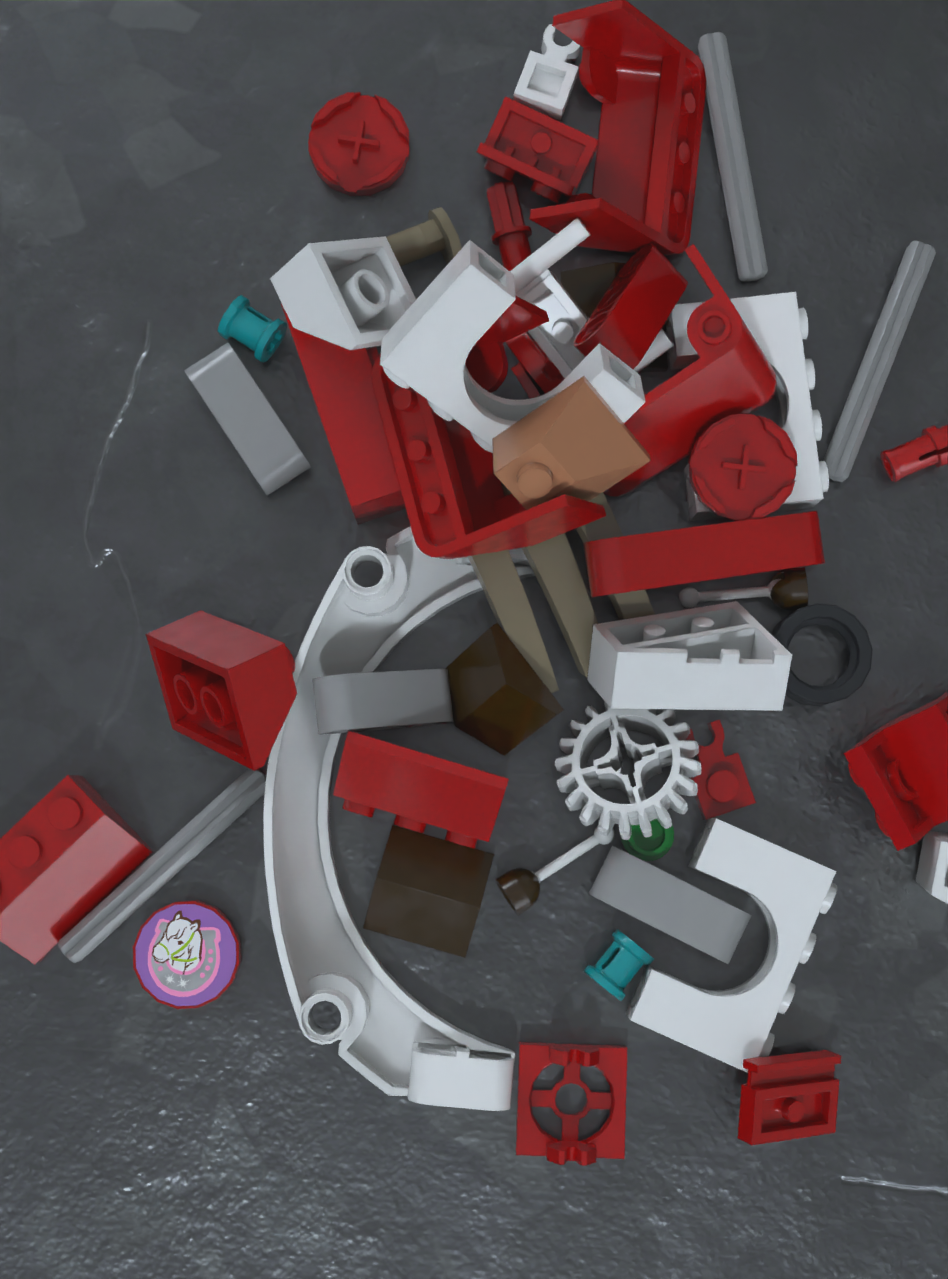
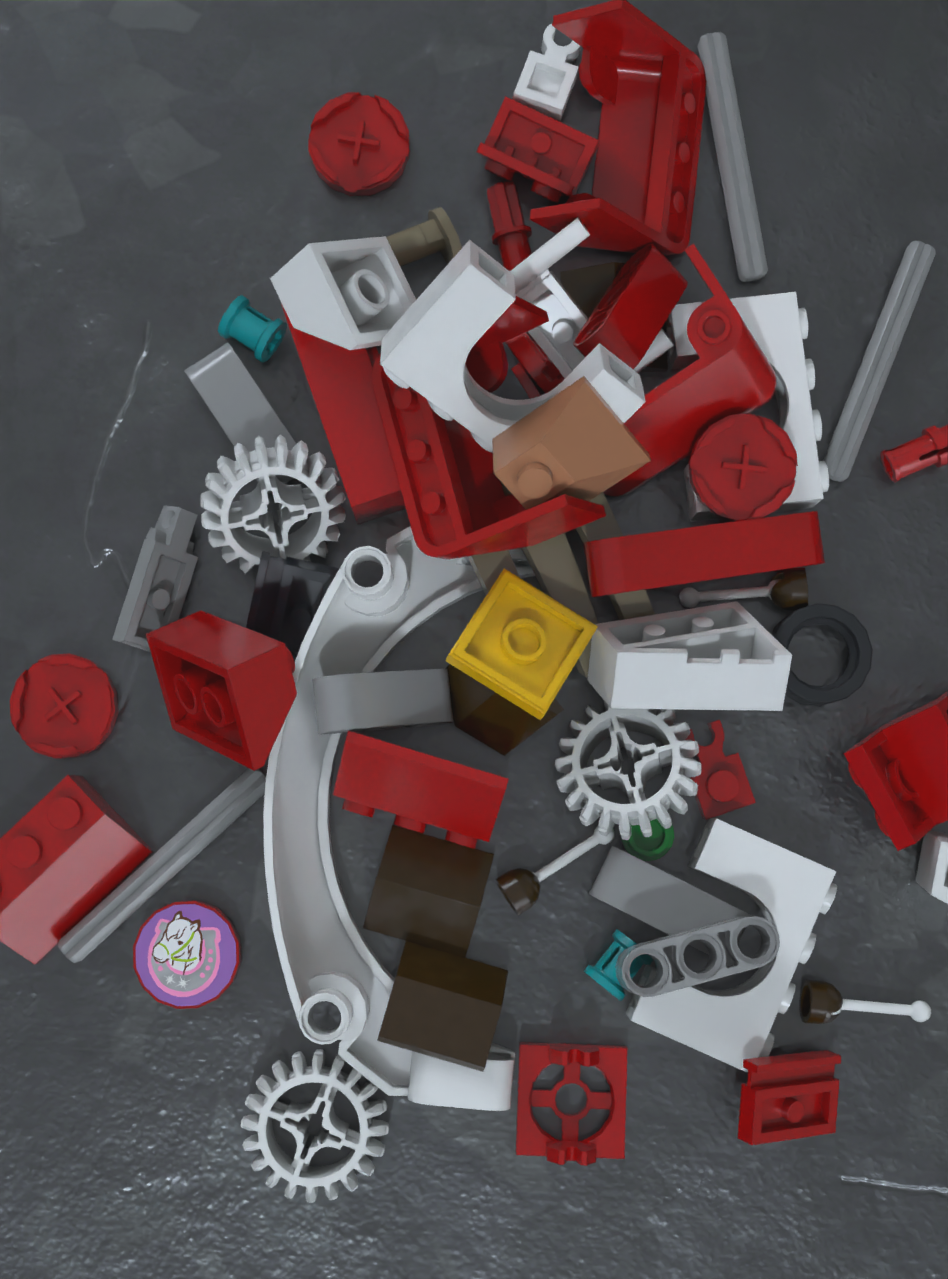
(64, 706): none -> red tile
(159, 578): none -> light grey hinge
(287, 598): none -> black plate
(295, 503): none -> white gear
(298, 1170): none -> white gear
(444, 1006): none -> dark brown slope
(521, 644): none -> yellow plate
(723, 961): none -> light grey beam
(822, 1003): none -> hinge

